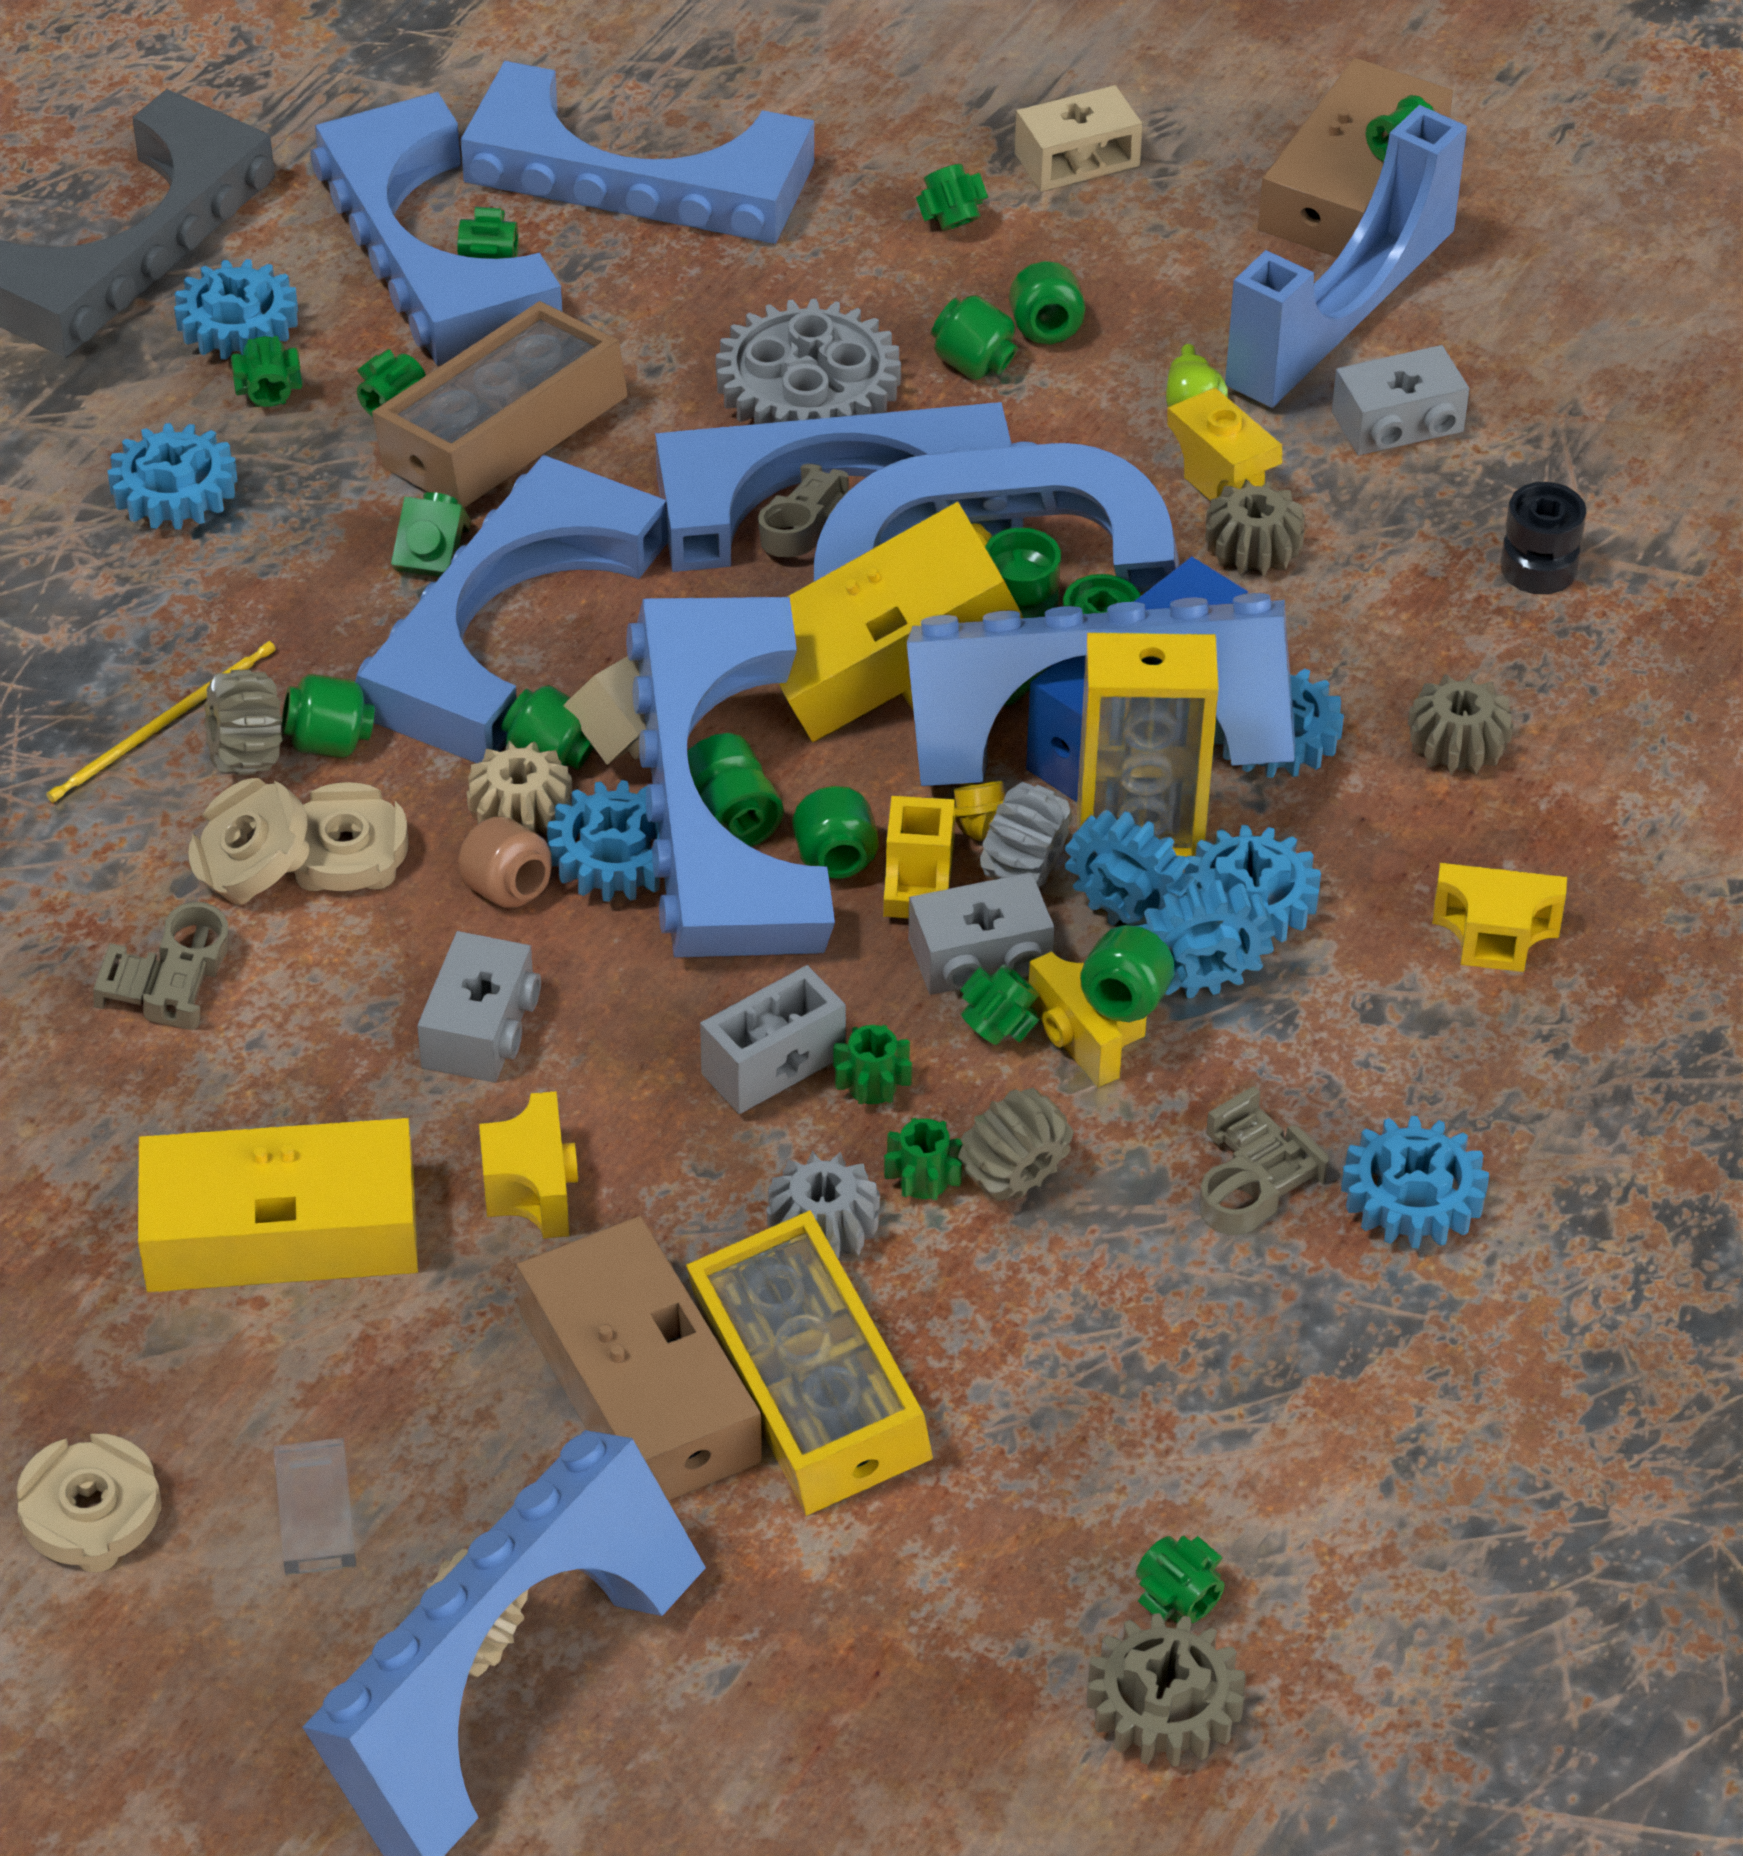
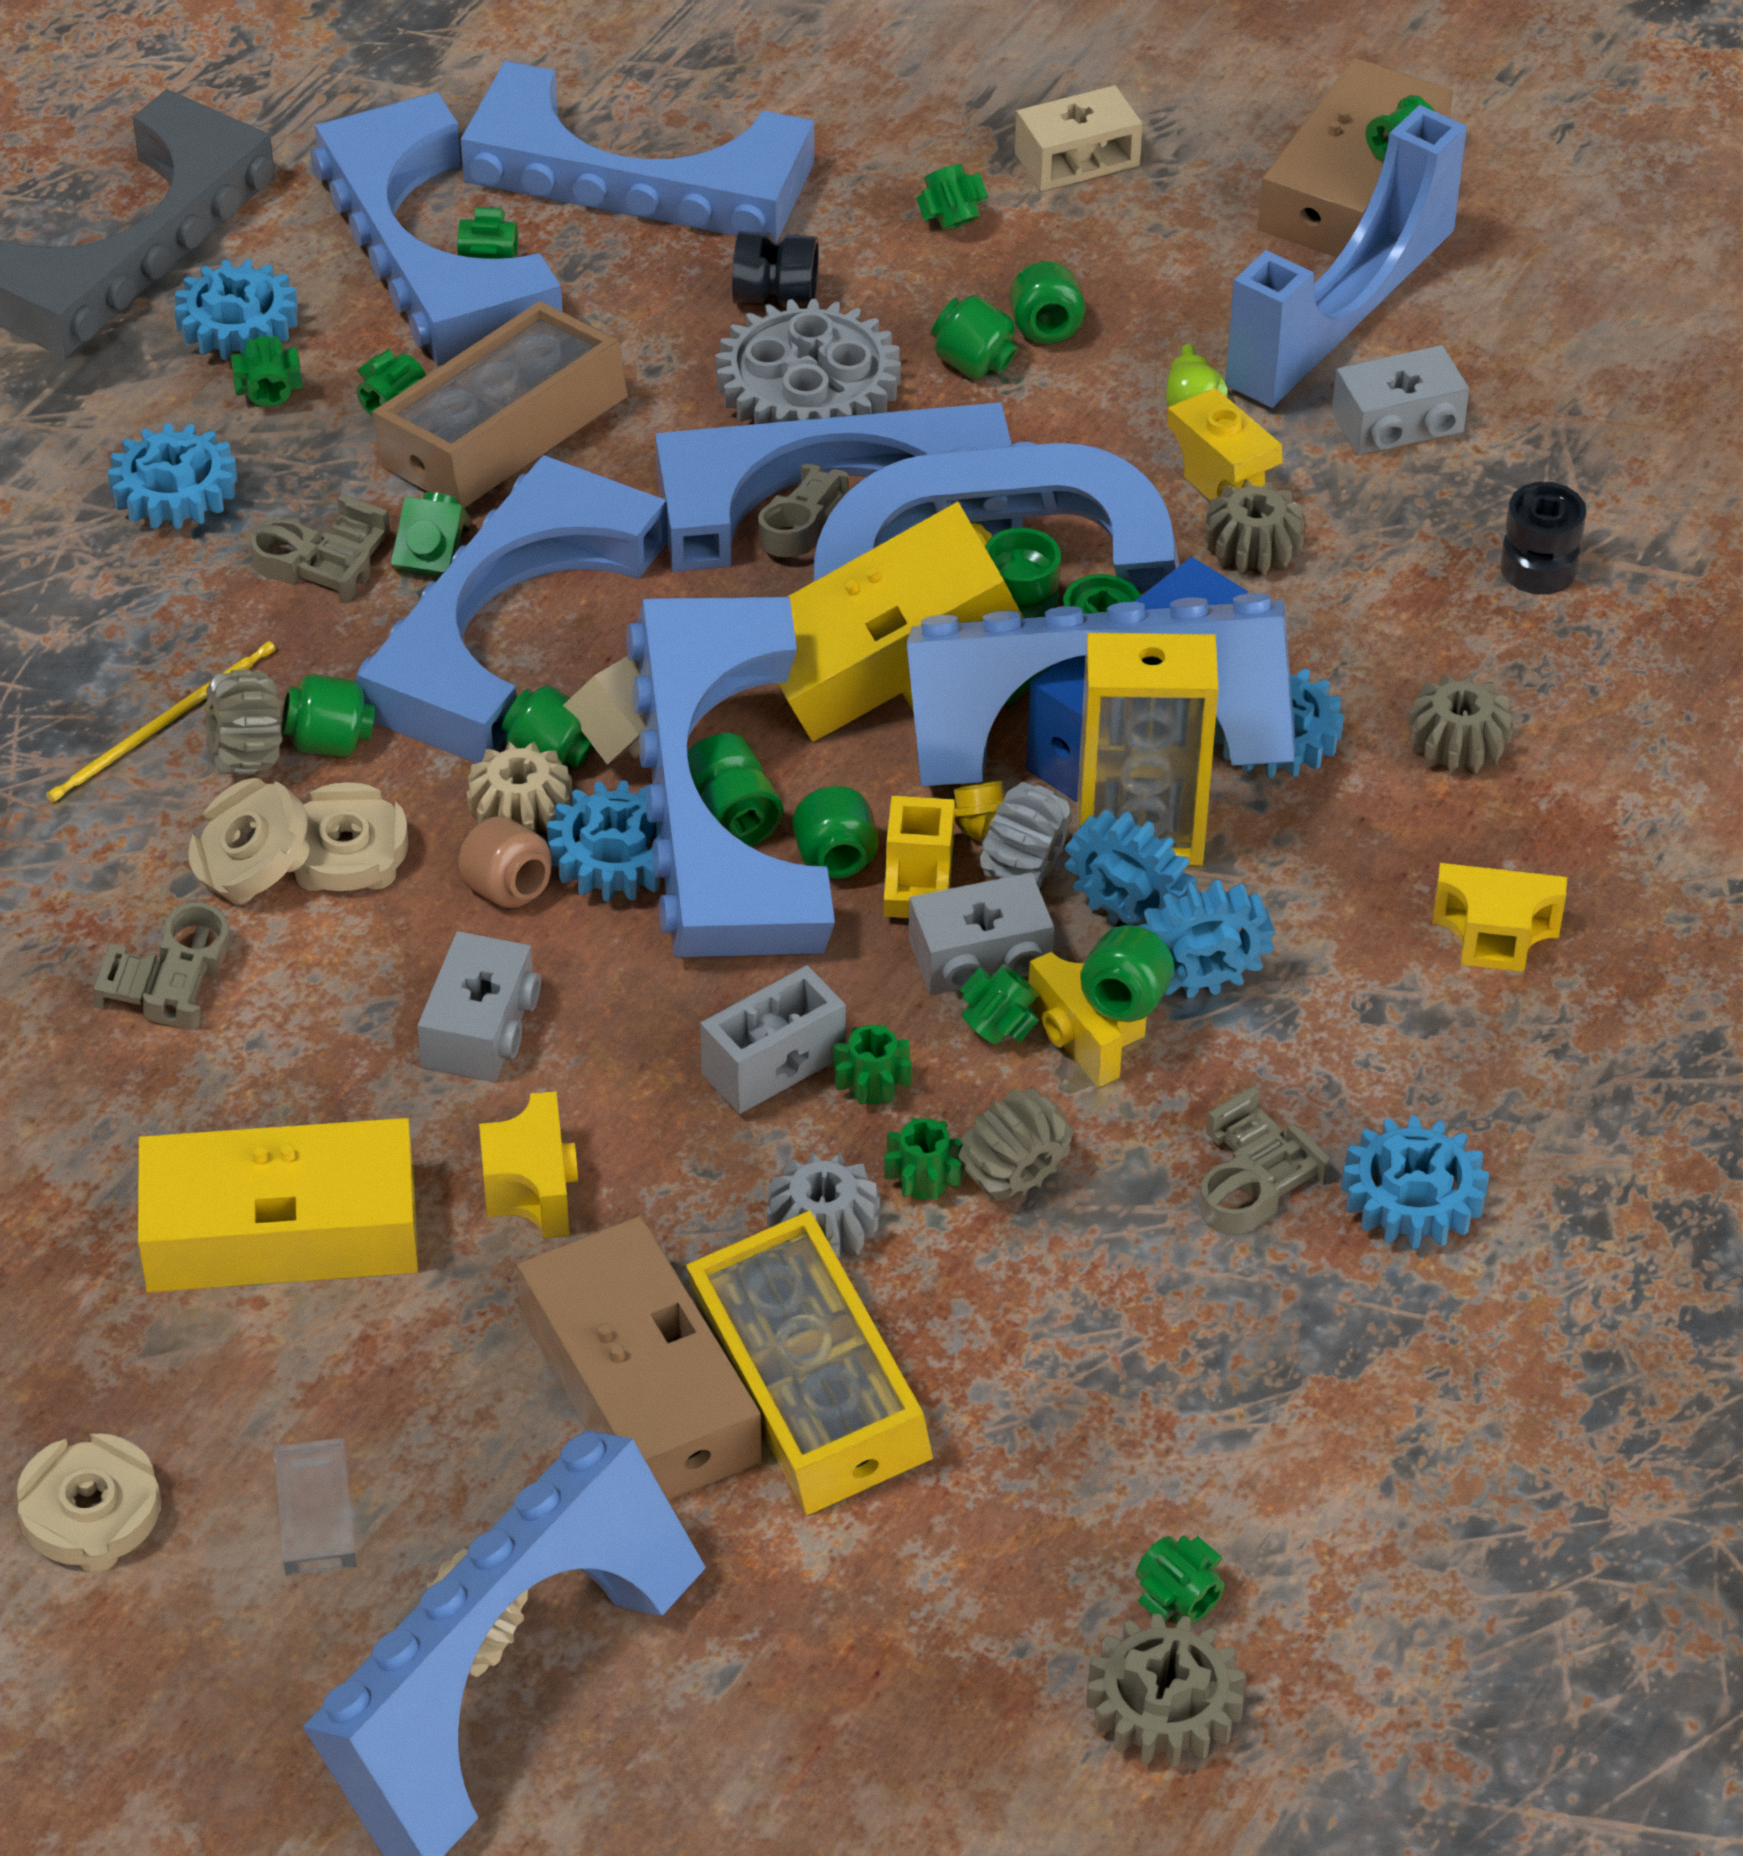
(336, 561): none -> dark tan piece
(774, 269): none -> black wheel
(1264, 867): dark azure gear -> none

